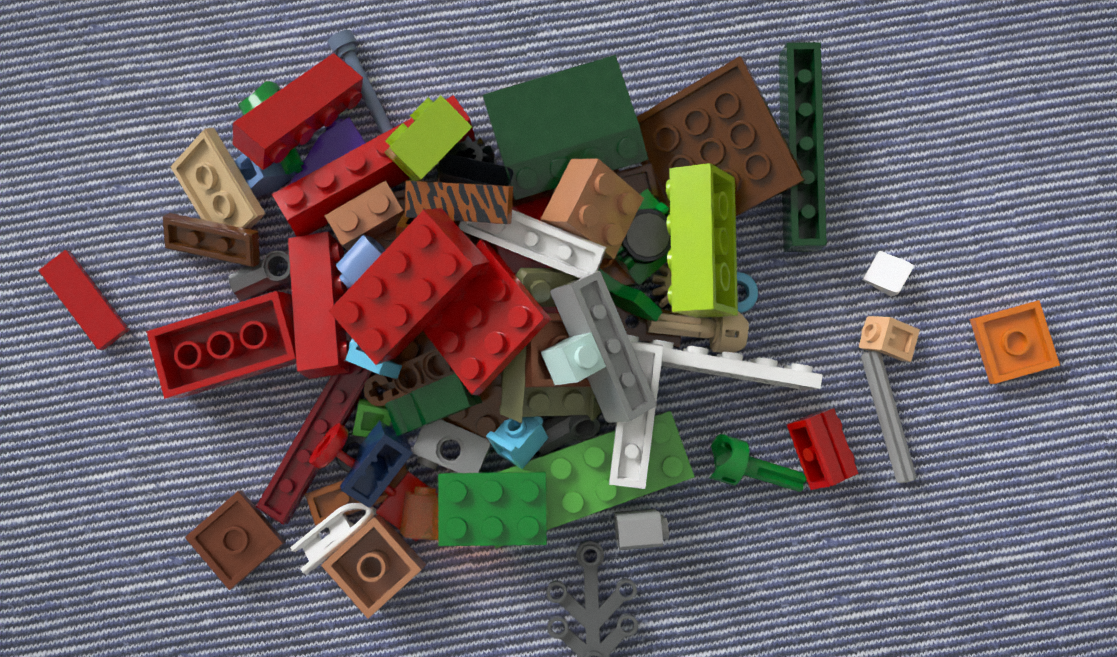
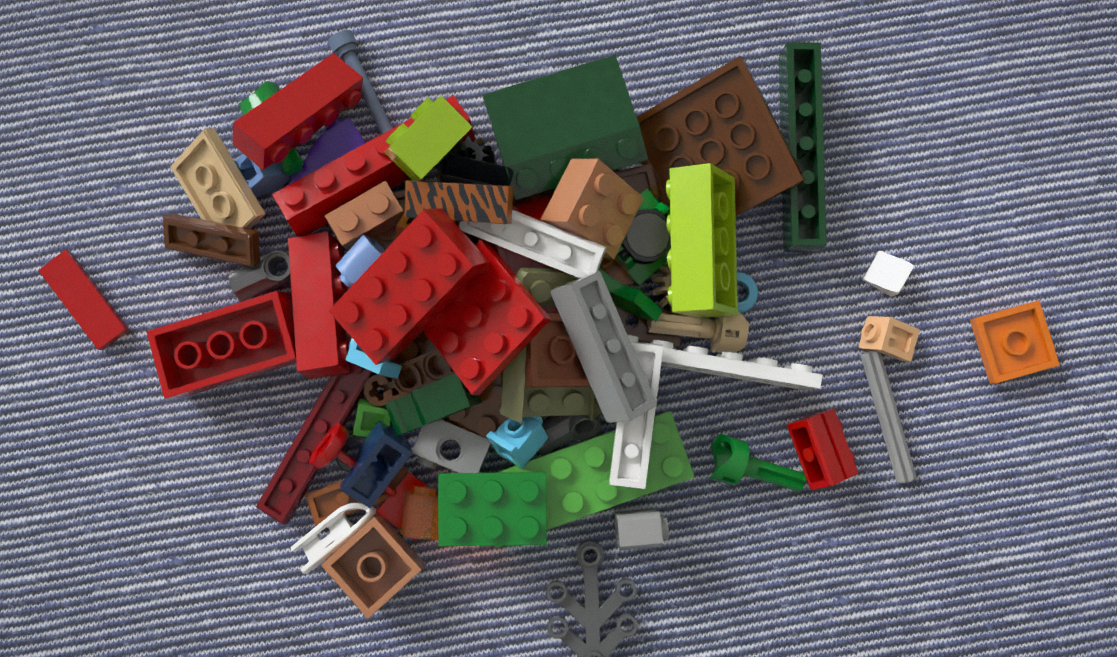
(235, 539): copper plate -> none
(573, 359): light aqua brick -> none

